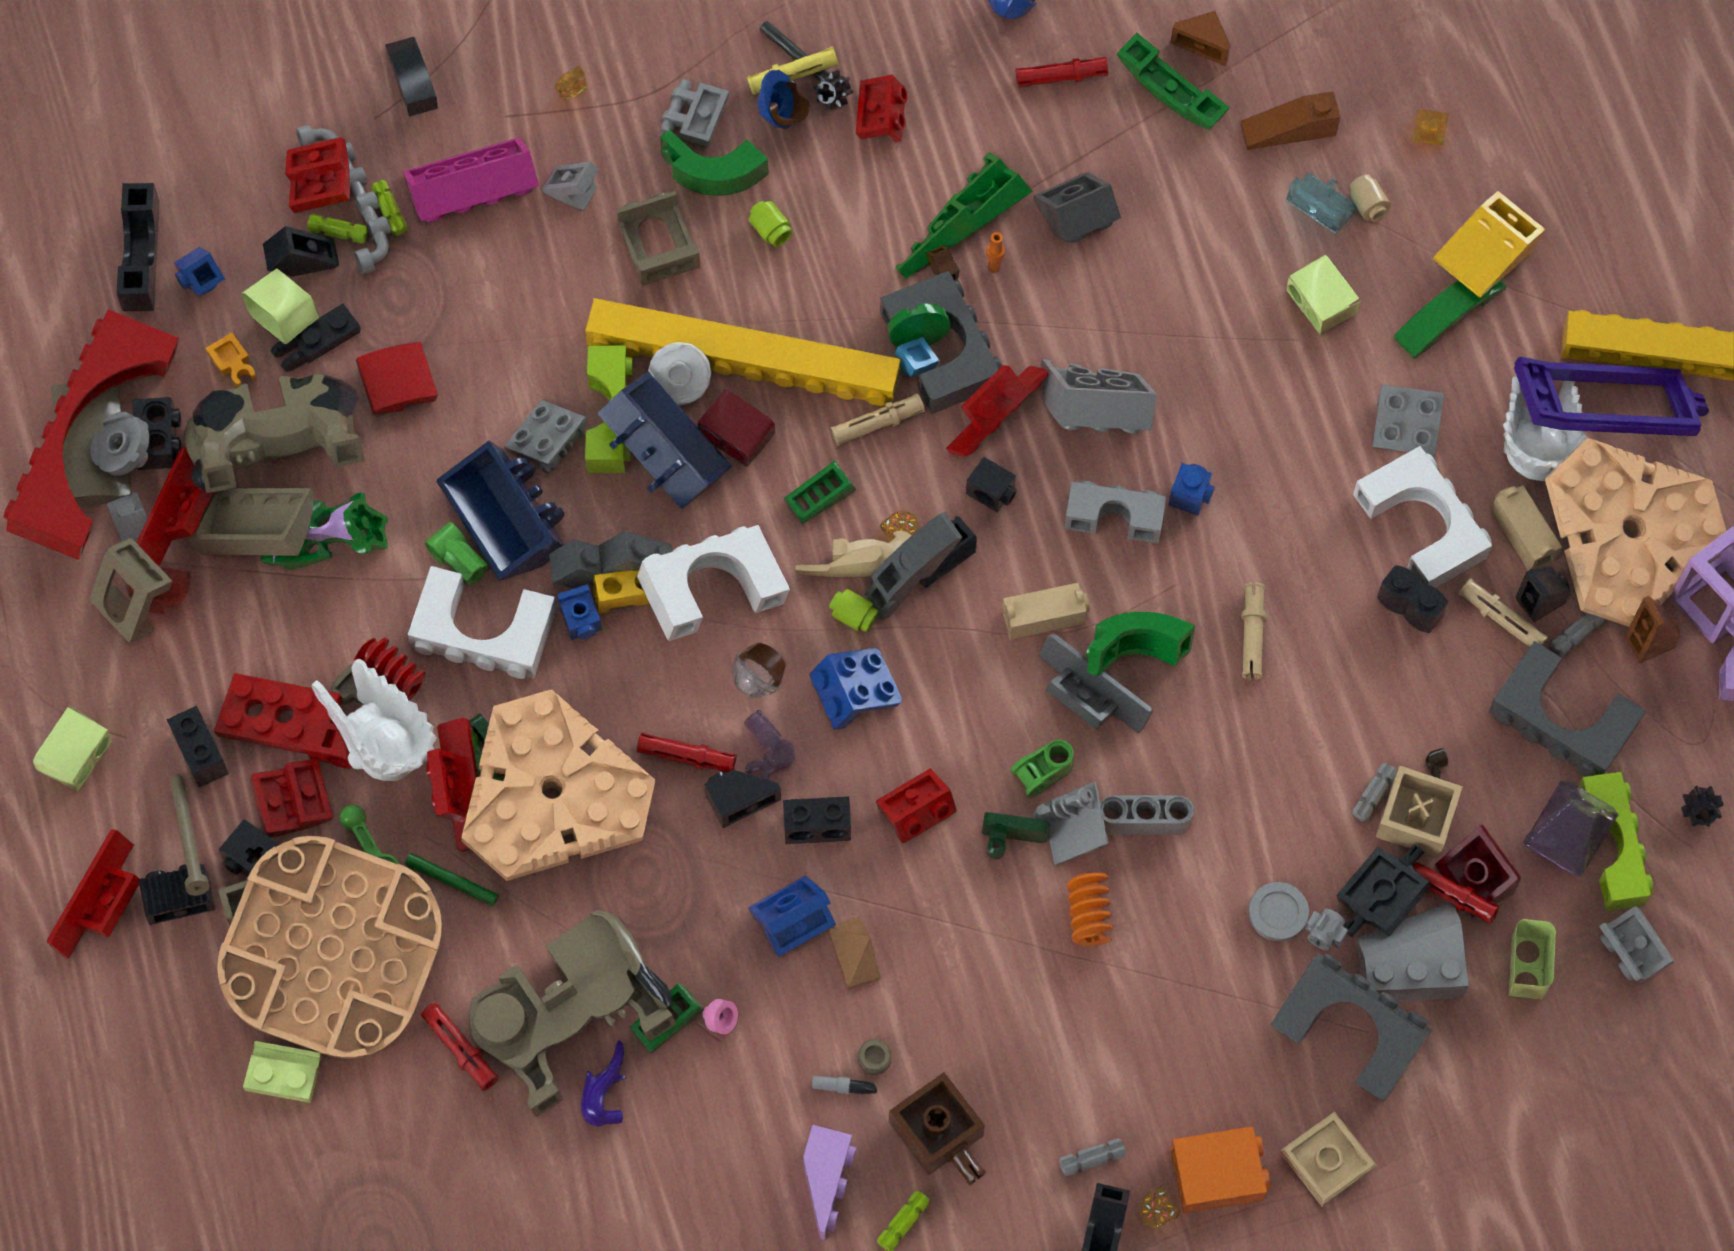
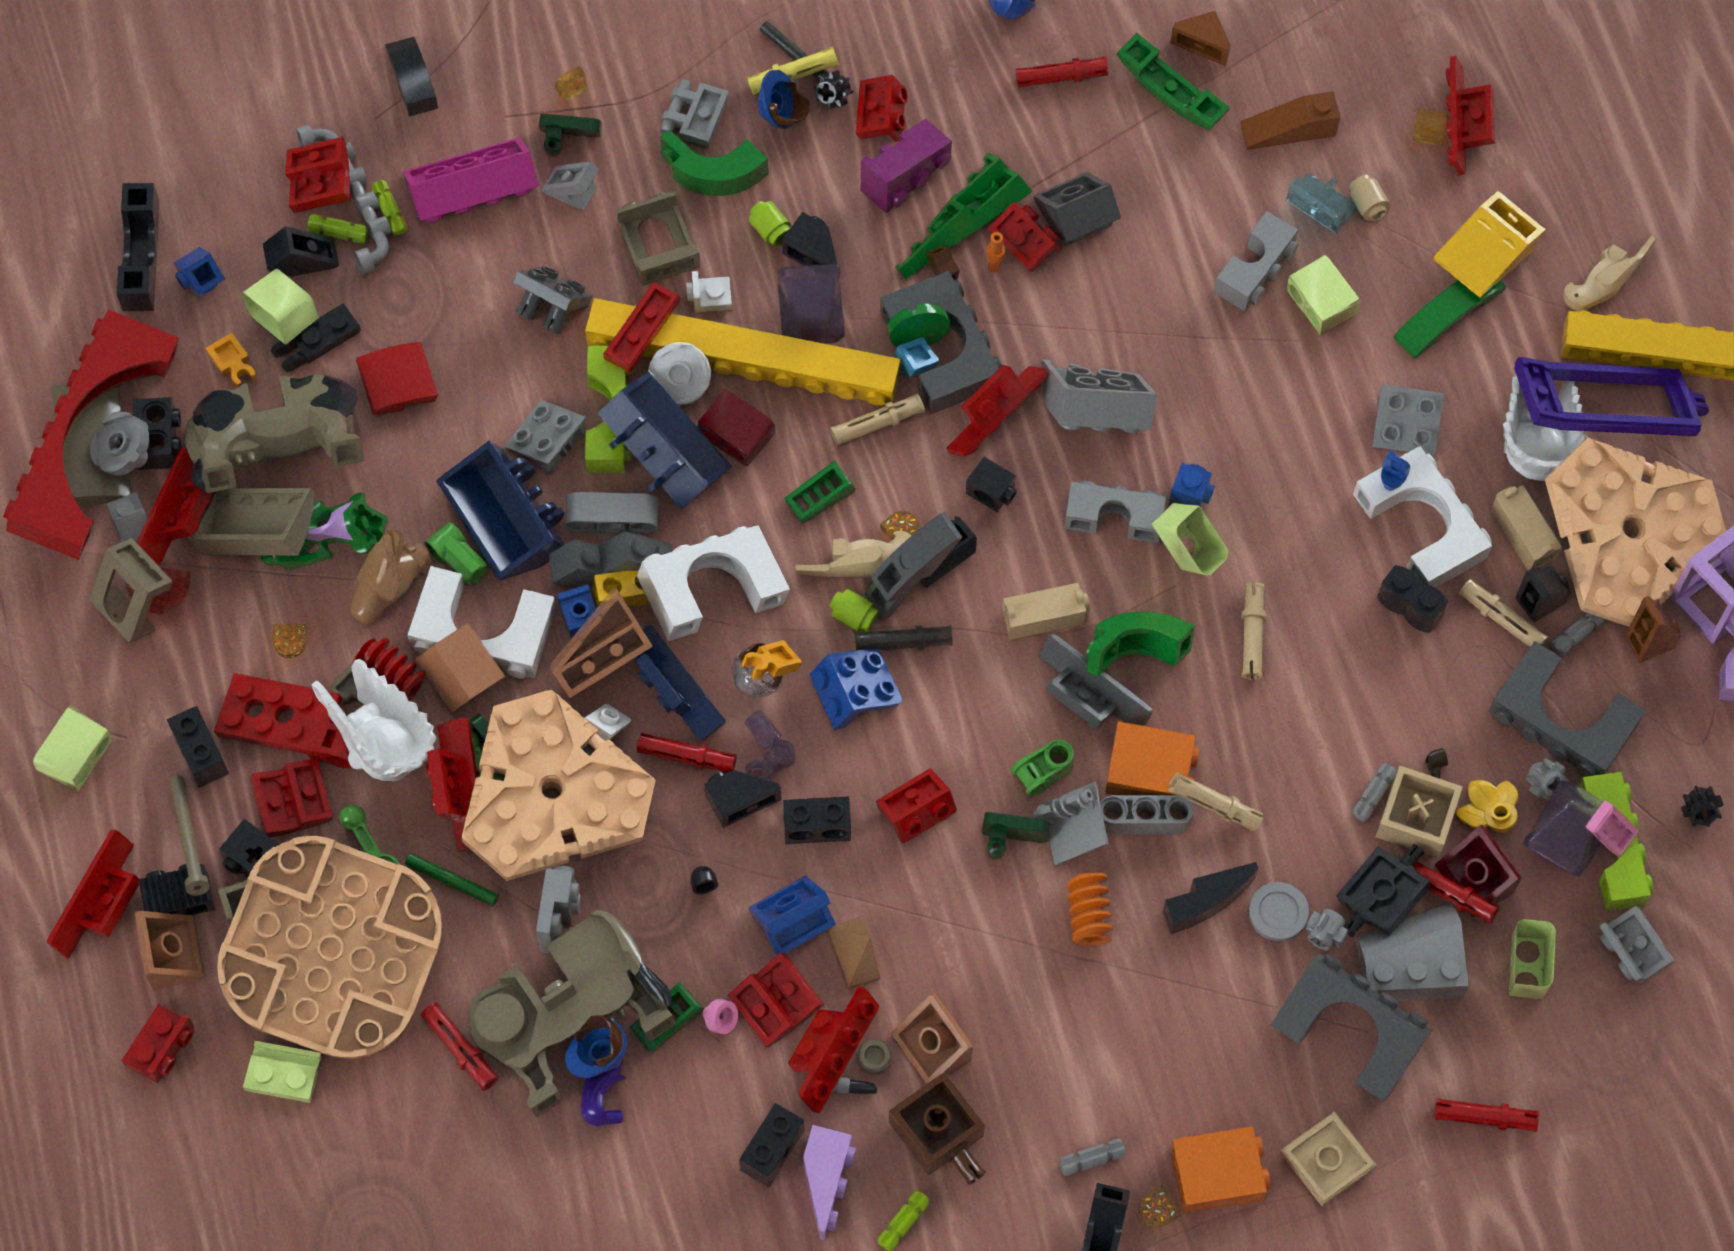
(158, 1043): none -> red bracket
(169, 948): none -> nougat slope
(289, 639): none -> clear yellow tile
(387, 575): none -> medium nougat animal
(459, 667): none -> nougat slope
(545, 284): none -> dark grey plate
(557, 125): none -> dark green piece
(557, 905): none -> light grey plate
(596, 1048): none -> blue piece
(600, 646): none -> nougat wedge
(608, 722): none -> white bracket
(611, 513): none -> light grey beam
(641, 327): none -> red tile
(677, 687): none -> dark blue bracket
(703, 880): none -> black hinge
(709, 293): none -> white bracket
(771, 1145): none -> black brick
(773, 658): none -> light orange plate
(775, 999): none -> red slope
(809, 242): none -> black slope
(811, 303): none -> clear purple piece
(830, 1045): none -> red bracket
(905, 165): none -> magenta wedge
(905, 638): none -> clear smoke pin
(933, 1040): none -> nougat slope
(1025, 236): none -> red bracket
(1148, 759): none -> orange brick
(1172, 527): none -> yellowish green piece
(1207, 897): none -> black slope
(1227, 807): none -> tan pin
(1243, 281): none -> light grey arch
(1394, 471): none -> blue piece
(1471, 116): none -> red bracket
(1487, 803): none -> yellow plate
(1491, 1115): none -> red pin
(1545, 778): none -> light grey gear
(1605, 277): none -> tan animal
(1612, 828): none -> bright pink plate

